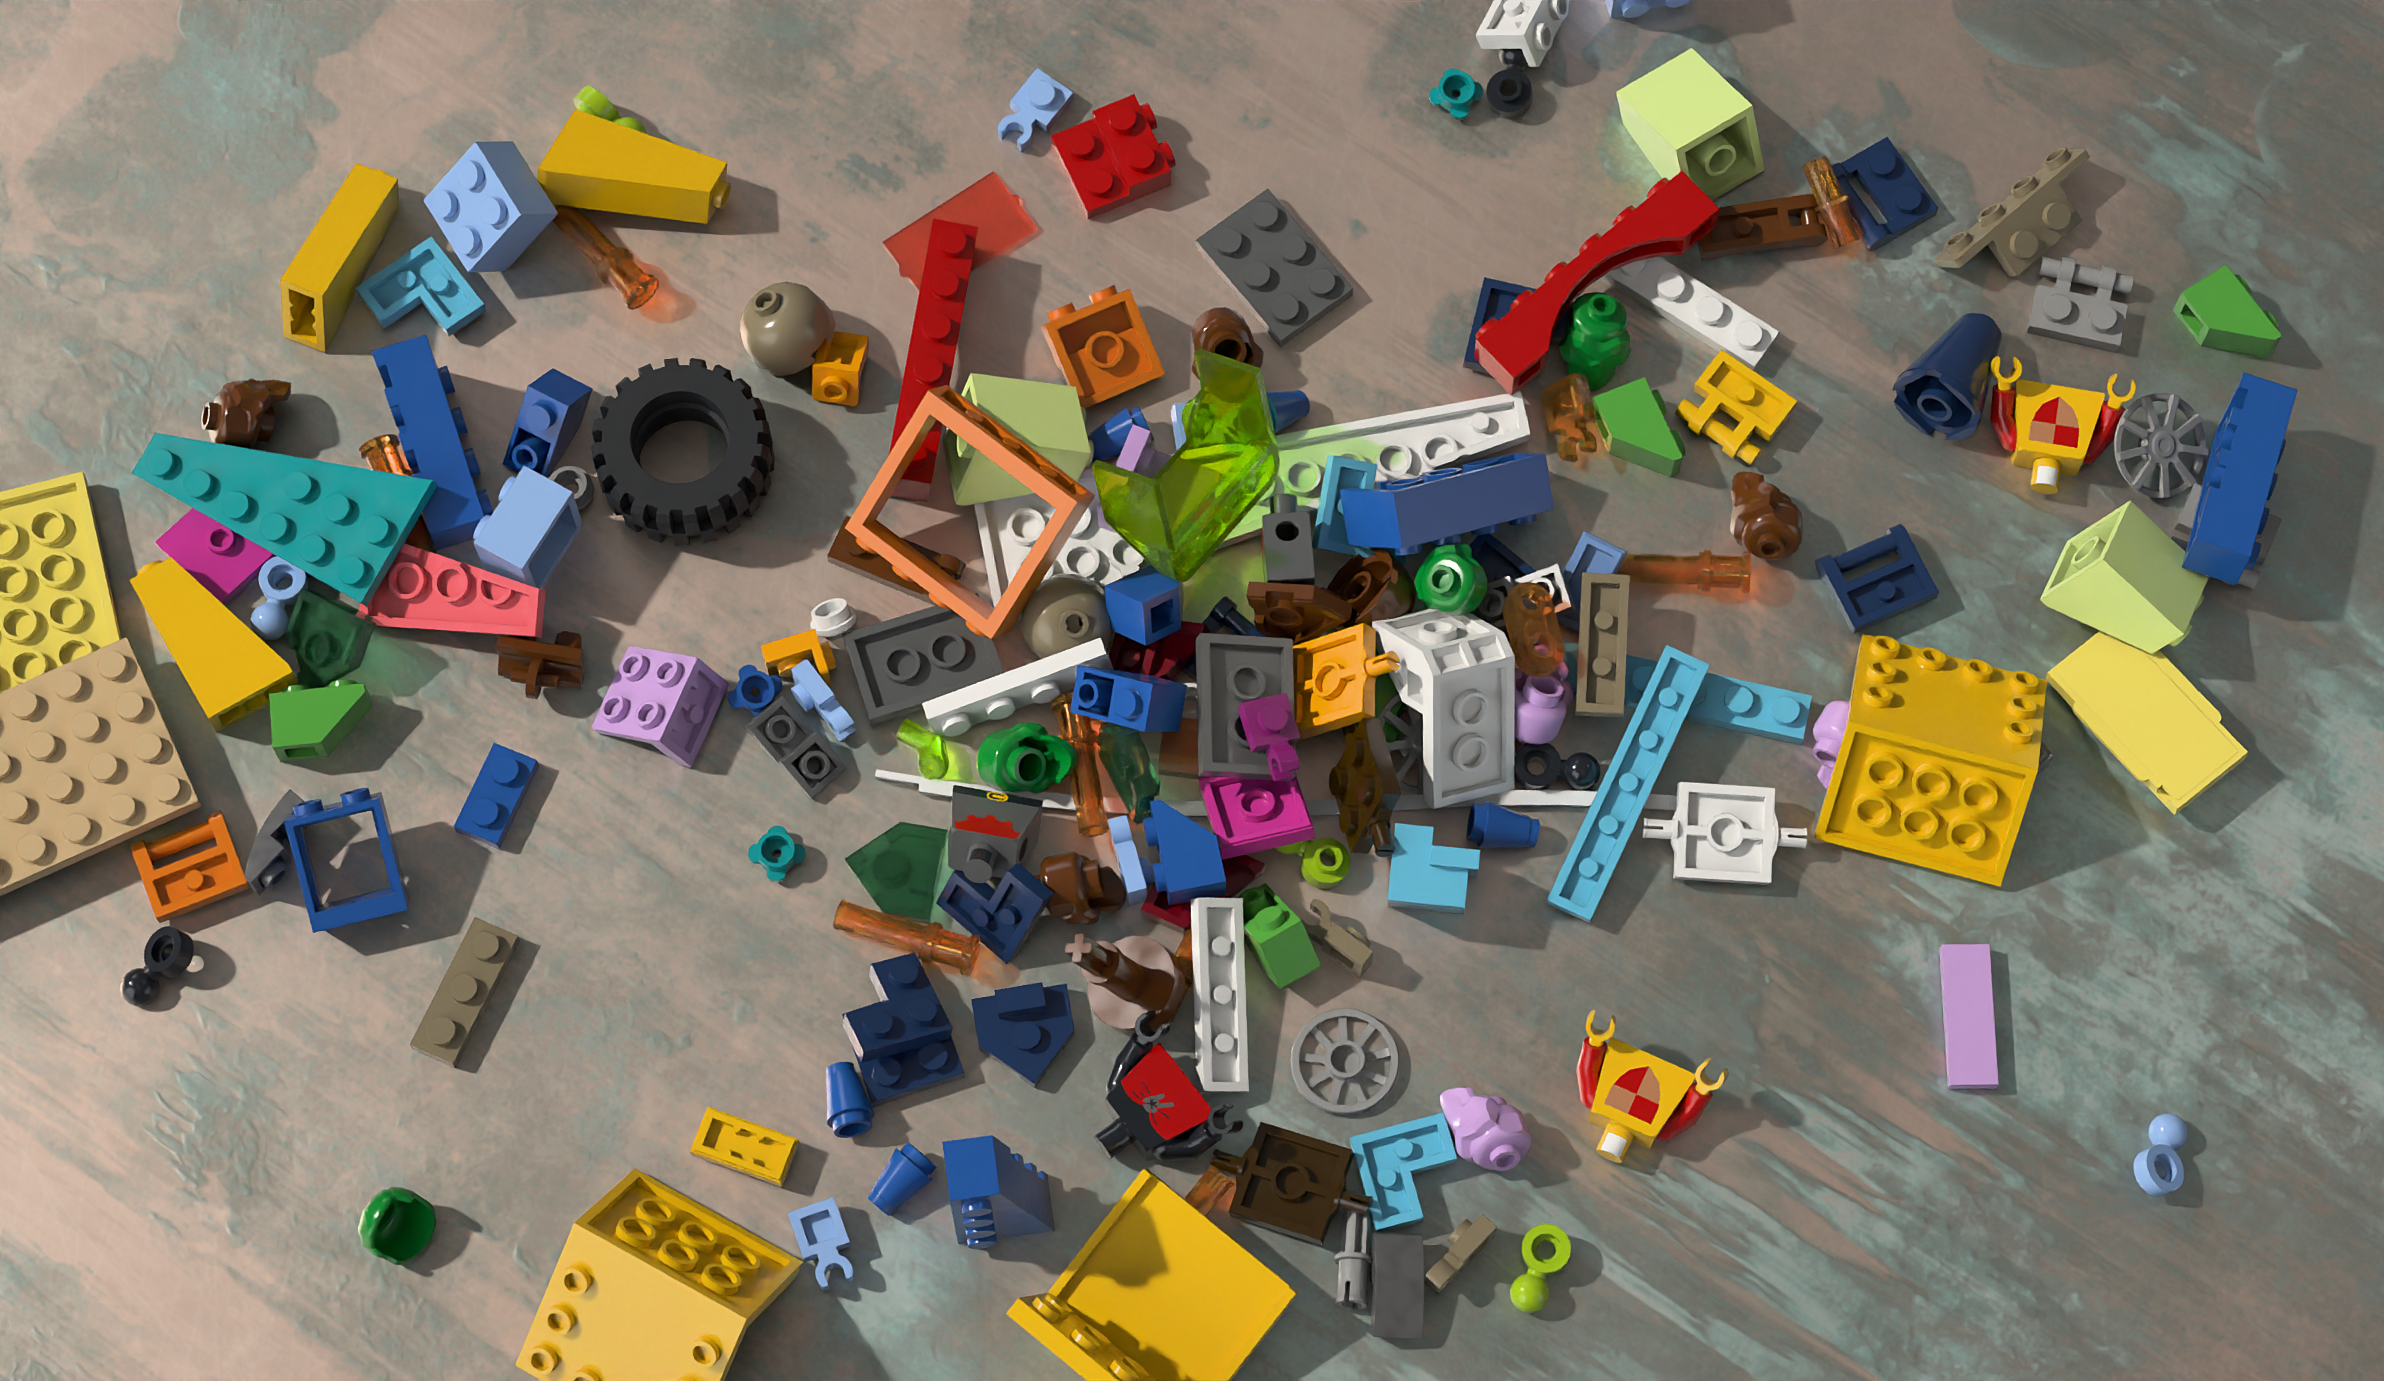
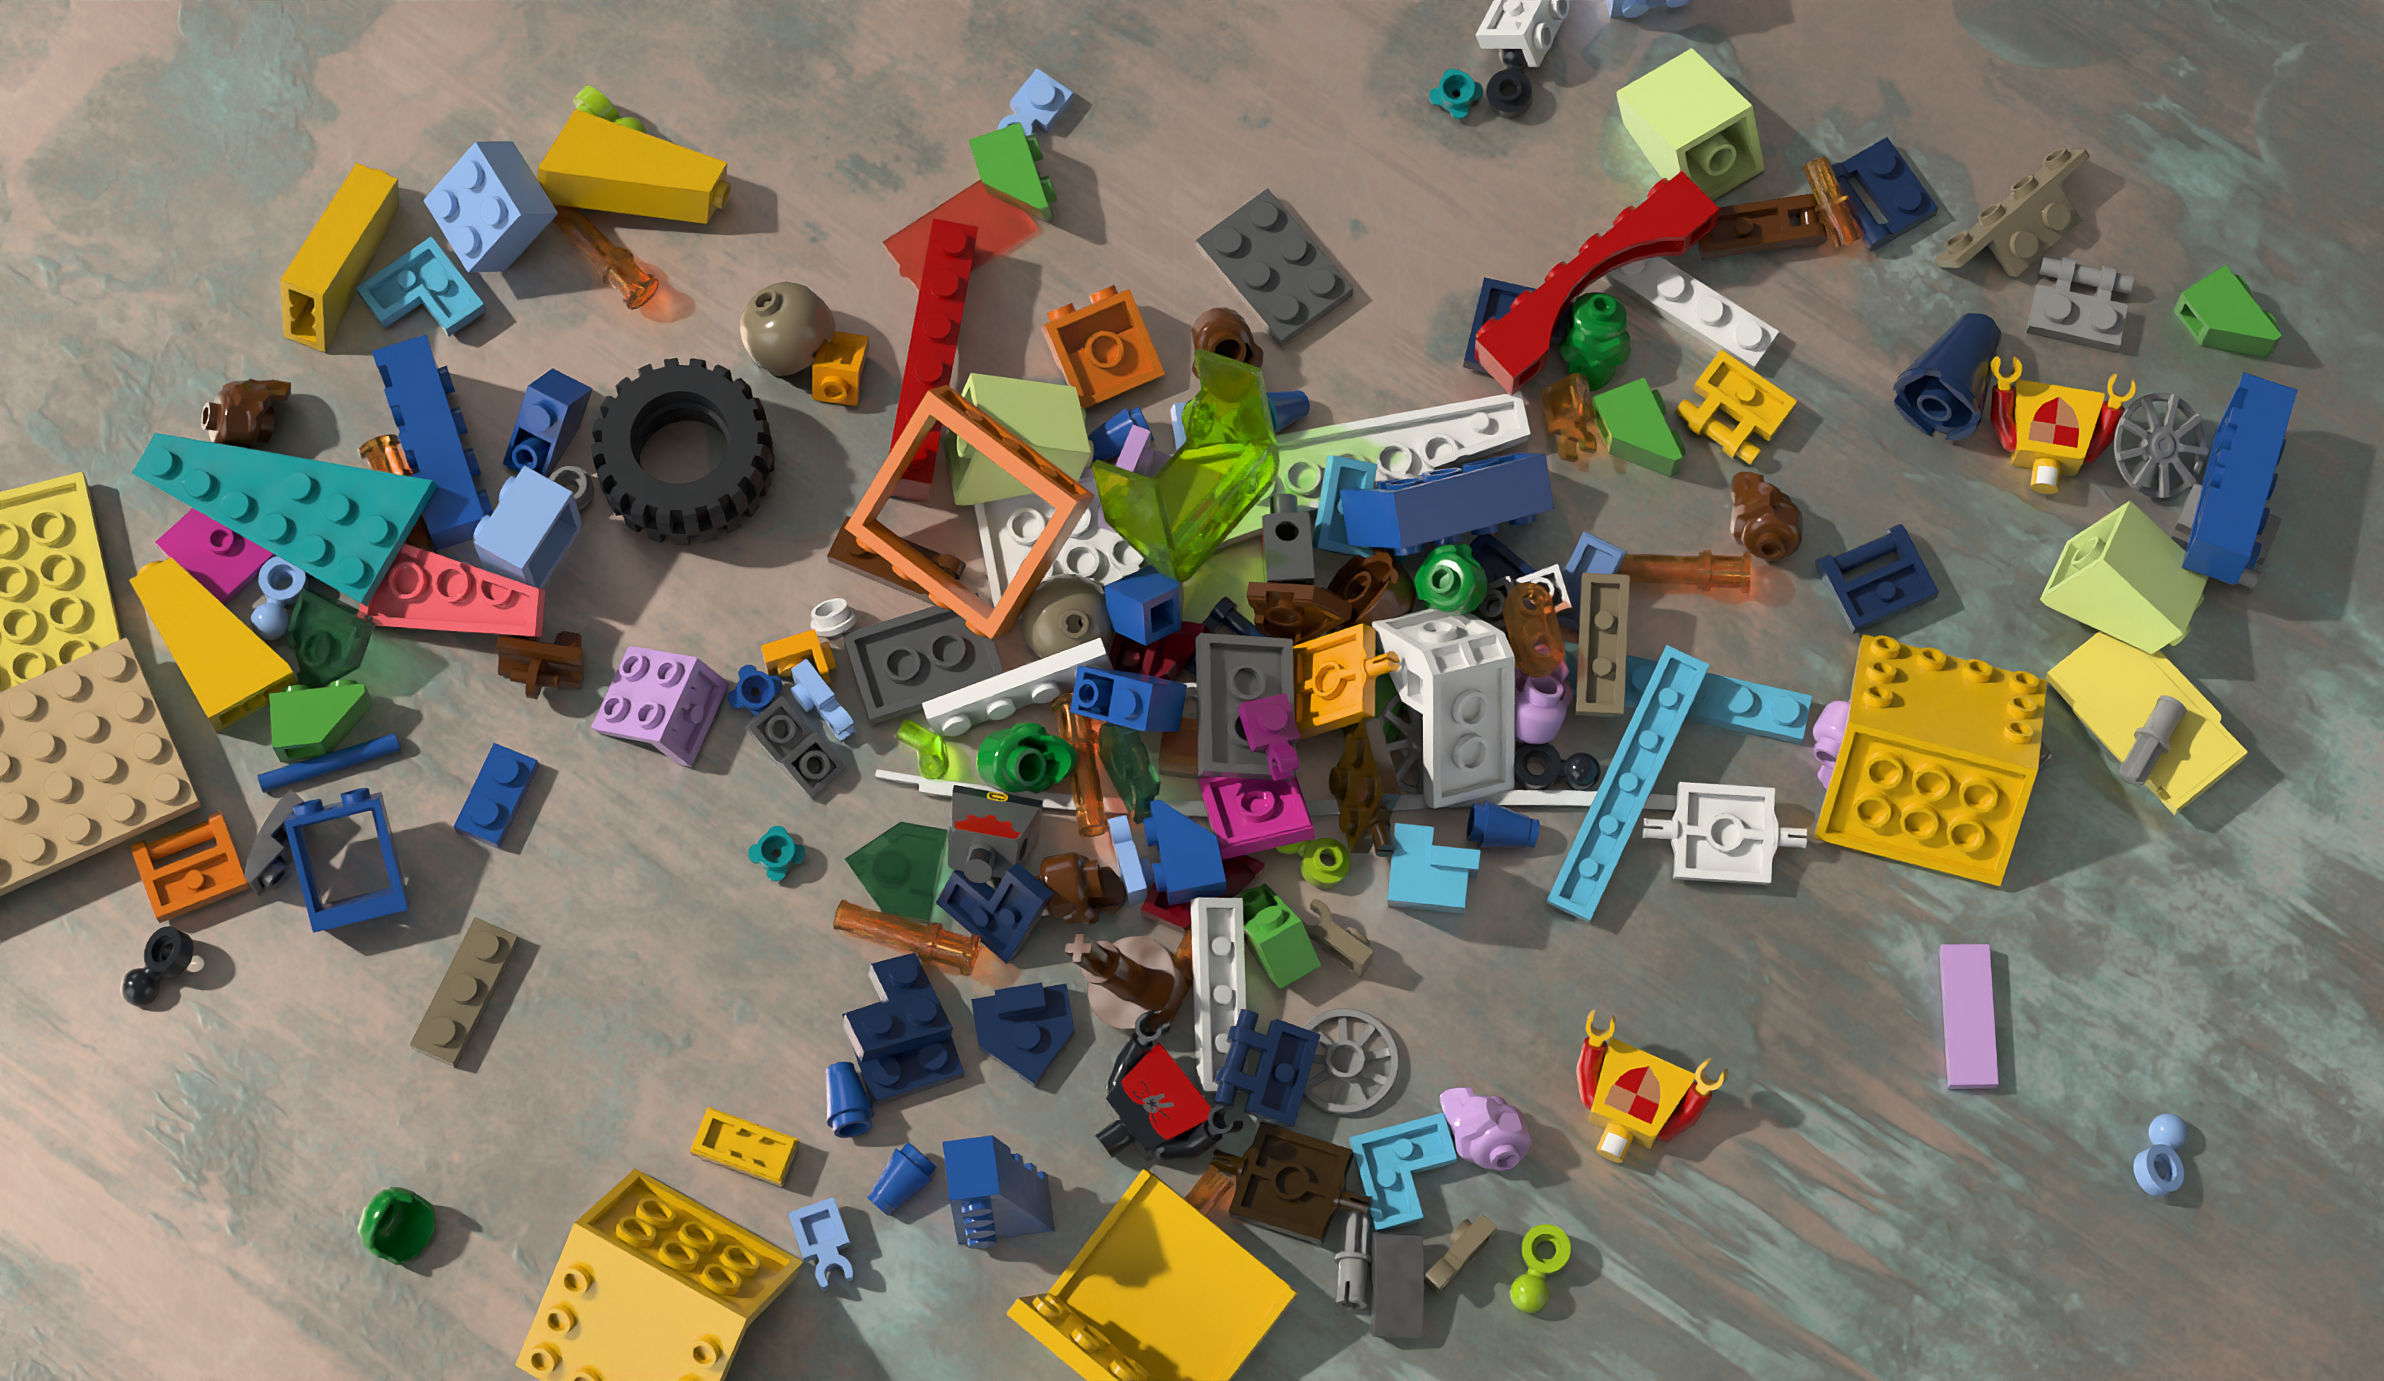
(329, 762): none -> blue bar
(1010, 170): none -> bright green slope
(1114, 156): red plate -> none
(1280, 1073): none -> dark blue plate
(2152, 740): none -> light grey axle

